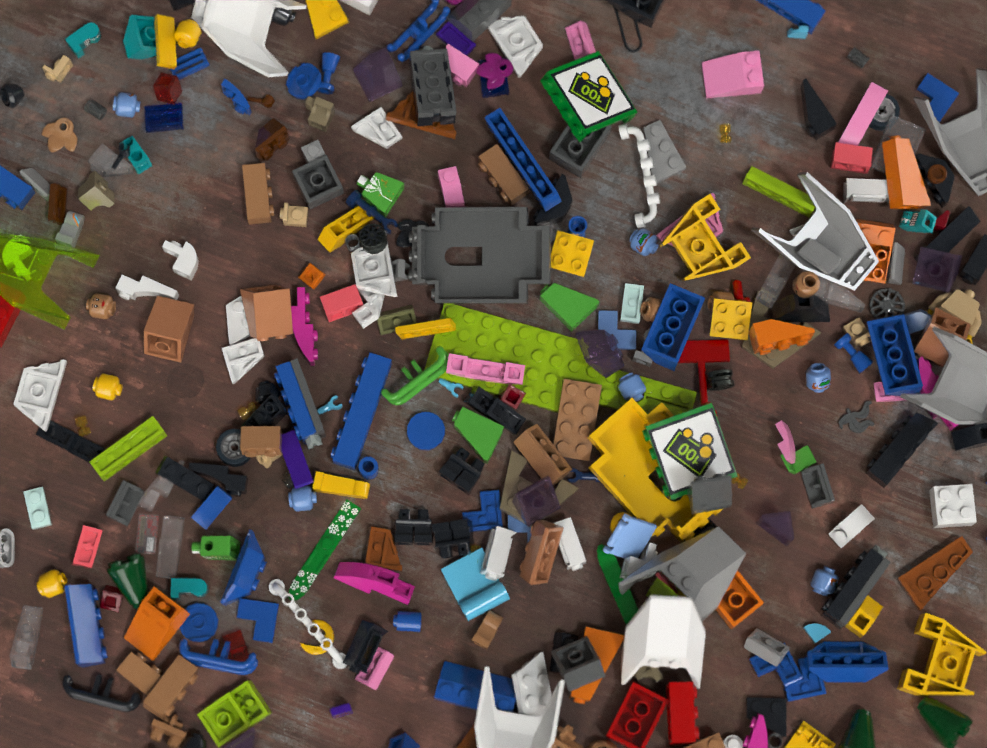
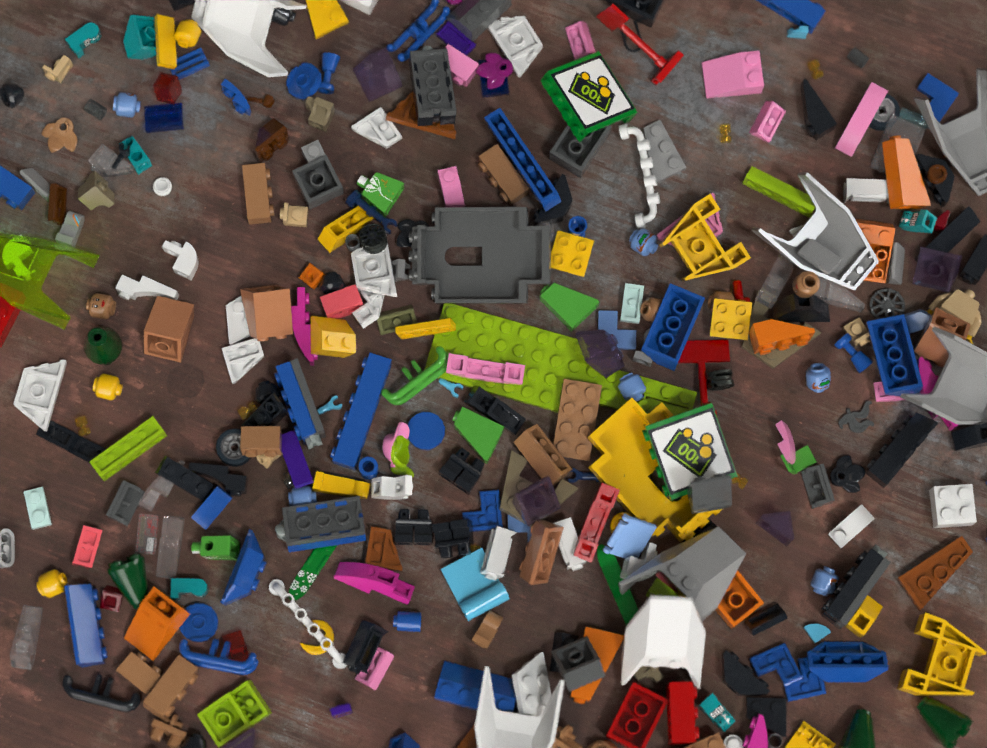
(103, 345): none -> dark green cone
(162, 186): none -> white plate
(265, 616): blue tile -> none
(322, 524): none -> dark grey piece
(331, 282): none -> black cone
(332, 337): none -> yellow slope
(391, 488): none -> white brick
(396, 450): none -> hair
(512, 396): dark red slope -> none
(595, 522): none -> slope
(614, 18): none -> red piece
(717, 713): none -> teal leg
(741, 678): none -> black slope
(765, 619): none -> black plate
(766, 647): light grey slope -> none
(767, 121): none -> bright pink slope
(814, 66): none -> clear yellow piece
(850, 474): none -> black plate
(851, 158): coral hinge -> none
(913, 117): none -> clear light blue cylinder

